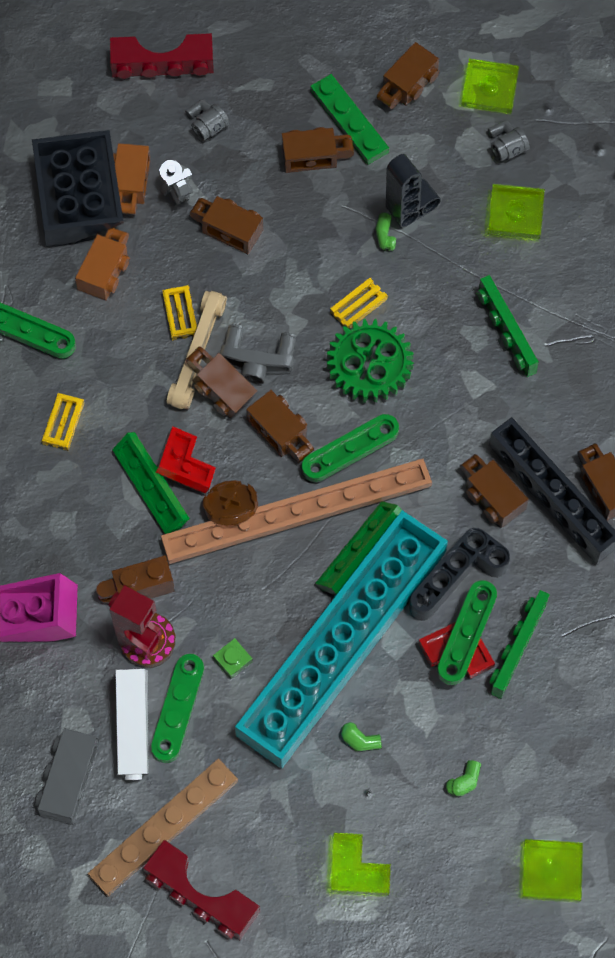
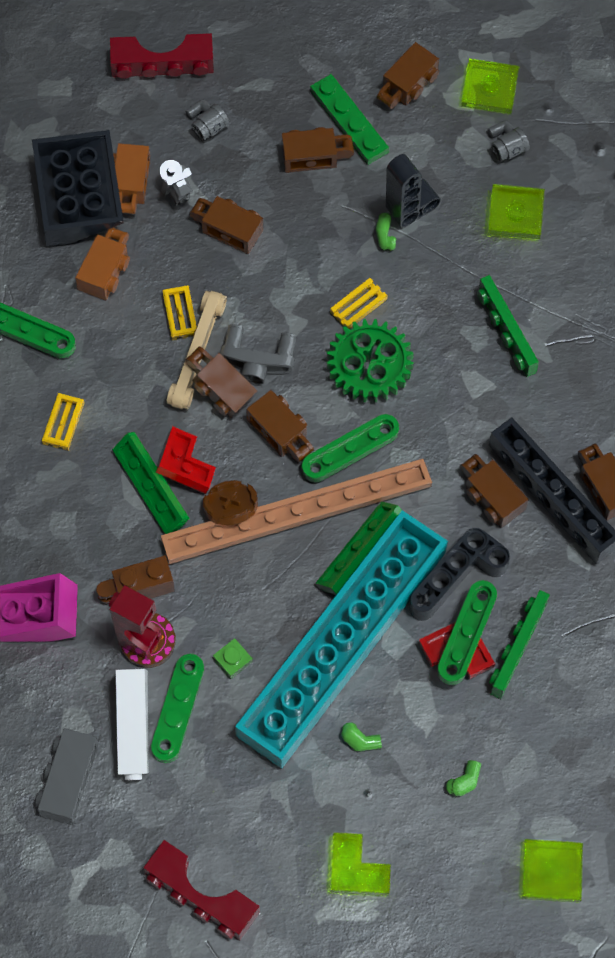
(163, 826): medium nougat plate -> none

